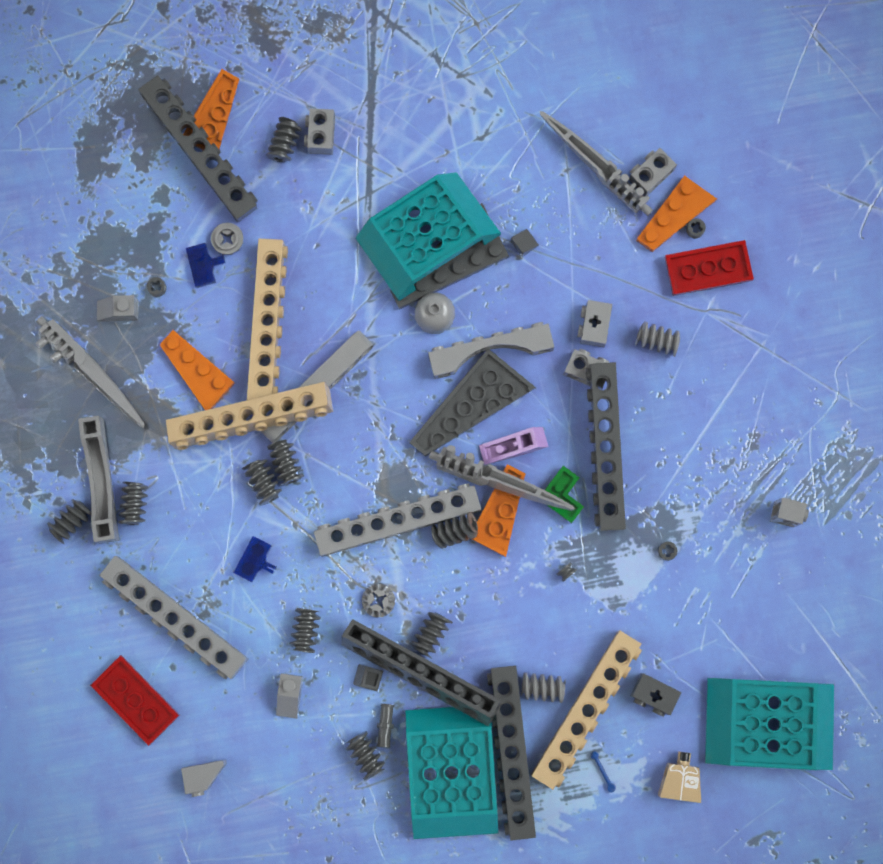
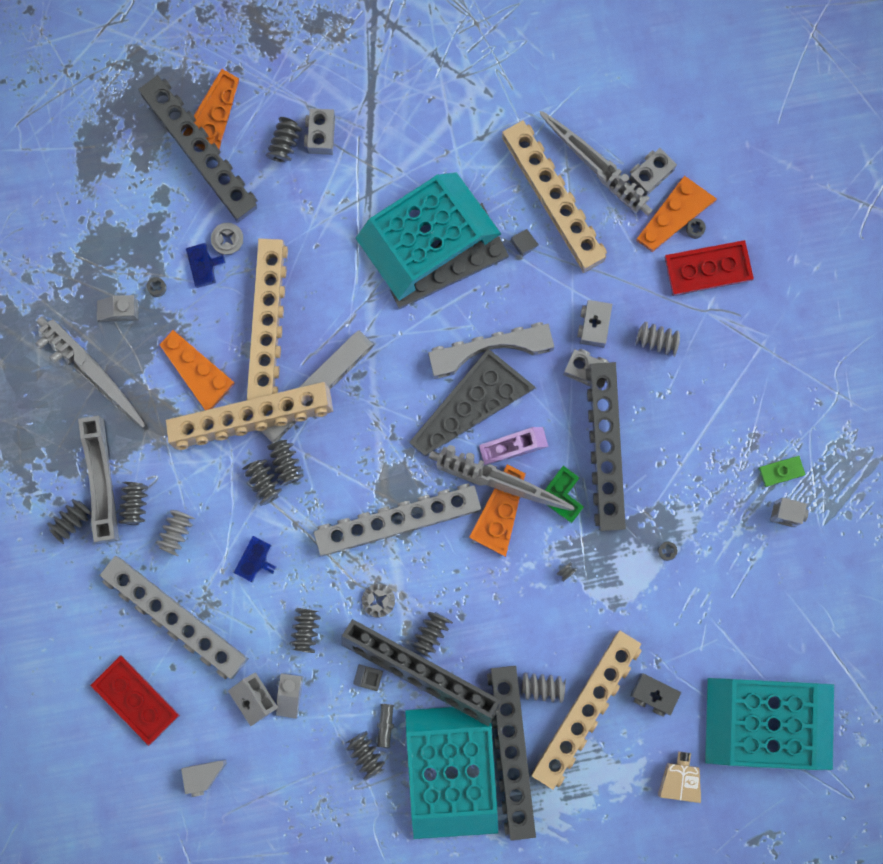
(174, 532): none -> light grey piece
(253, 699): none -> light grey brick
(434, 313): light grey cylinder -> none
(455, 531): dark grey piece -> none
(585, 259): none -> tan brick
(611, 787): blue hinge -> none
(782, 471): none -> bright green plate

